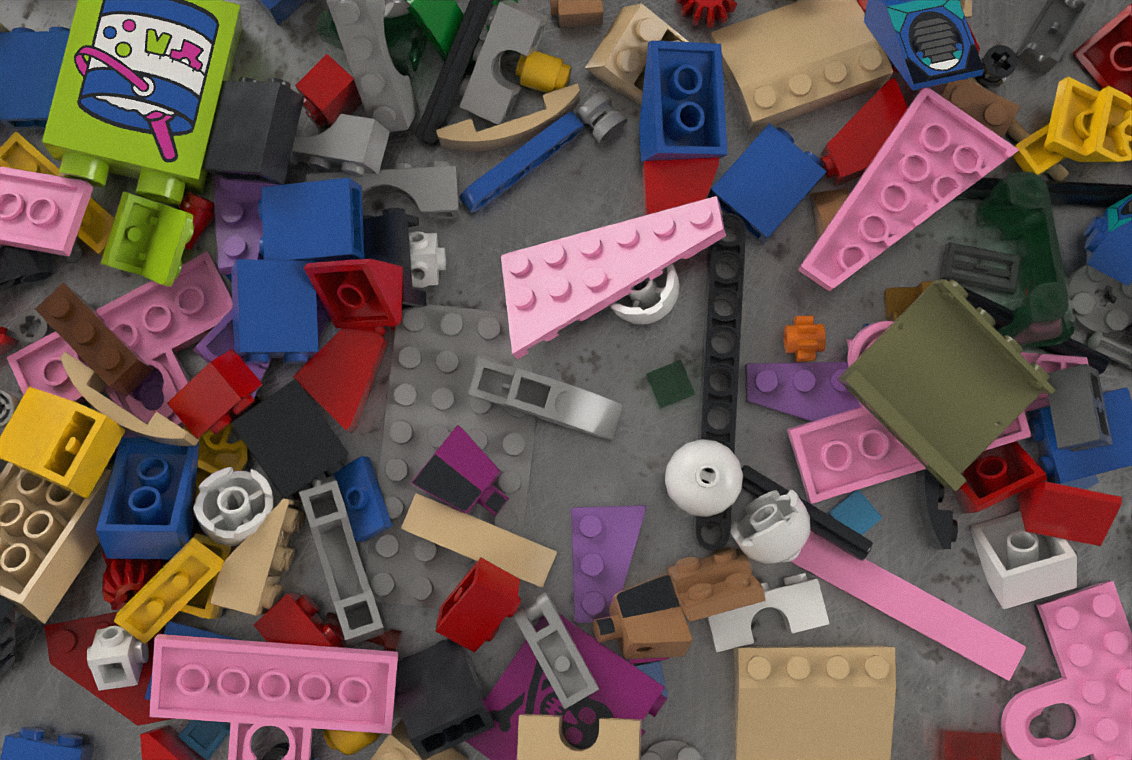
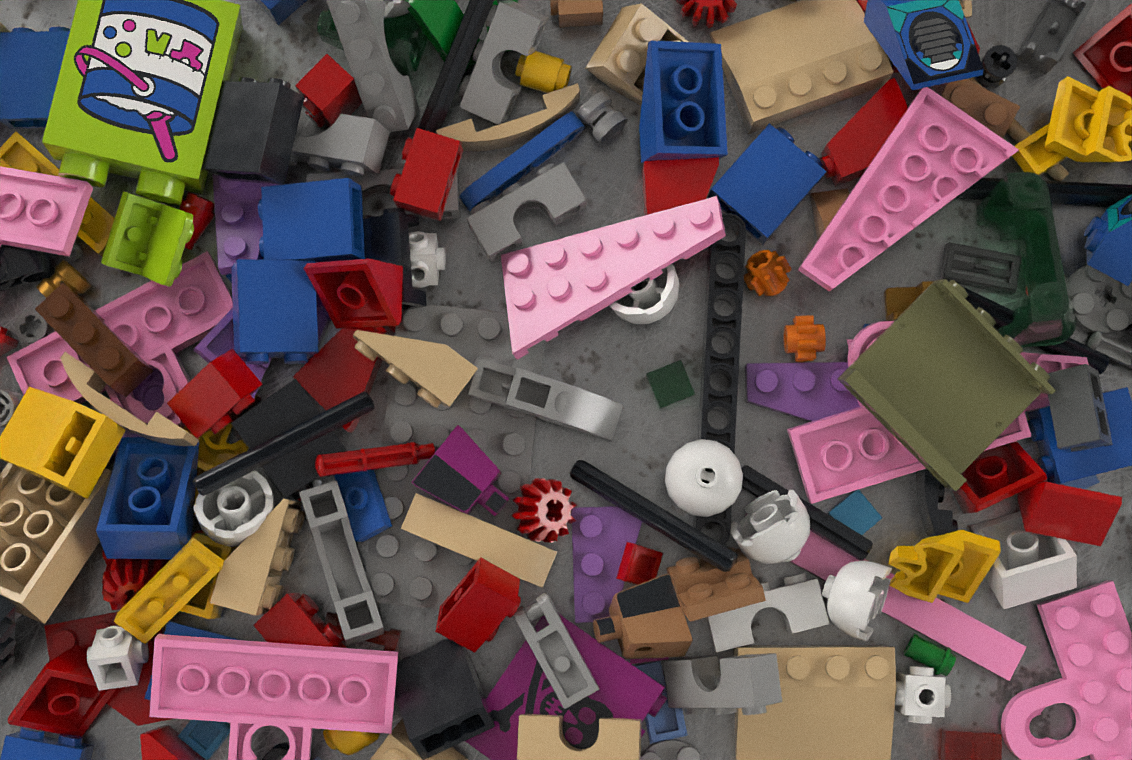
(62, 697): none -> red slope
(69, 275): none -> pearl gold wheel
(283, 443): none -> black axle
(372, 458): none -> red piece
(426, 173): none -> red brick
(429, 365): none -> tan slope
(544, 510): none -> red gear
(551, 192): none -> light grey arch
(639, 564): none -> red tile
(653, 516): none -> black axle
(666, 725): none -> medium blue tile
(744, 683): none -> light grey arch
(767, 273): none -> orange gear
(857, 596): none -> white cylinder
(908, 691): none -> white brick
(930, 655): none -> green pin
(944, 565): none -> yellow plate

